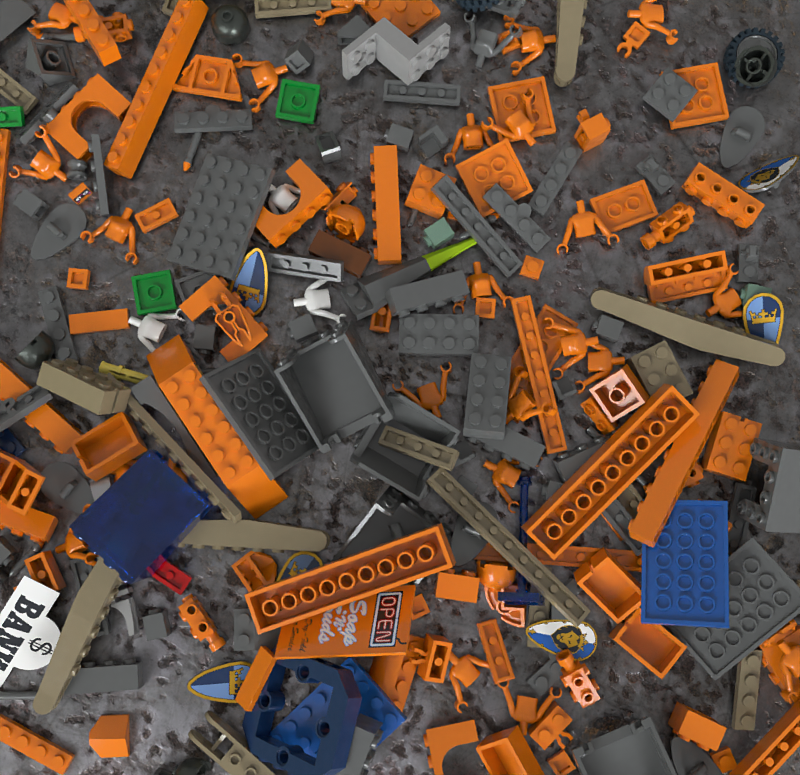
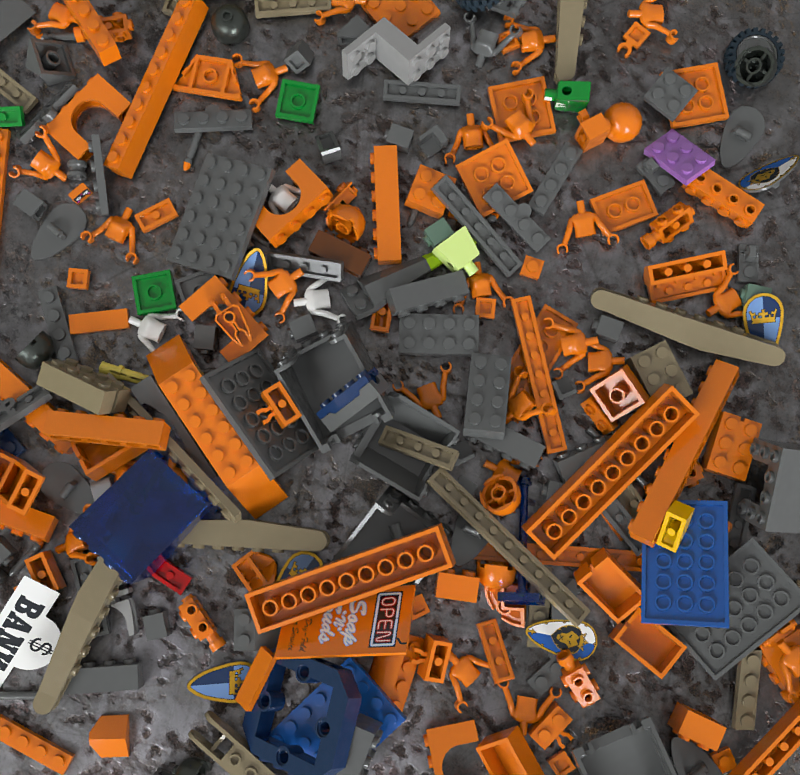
(107, 430): none -> orange brick
(280, 285): none -> orange piece
(280, 405): none -> orange brick
(353, 399): none -> piece
(458, 252): none -> yellowish green torso
(500, 495): none -> orange cylinder
(569, 96): none -> green torso
(624, 122): none -> orange piece
(675, 525): none -> yellow slope
(679, 157): none -> medium lavender plate

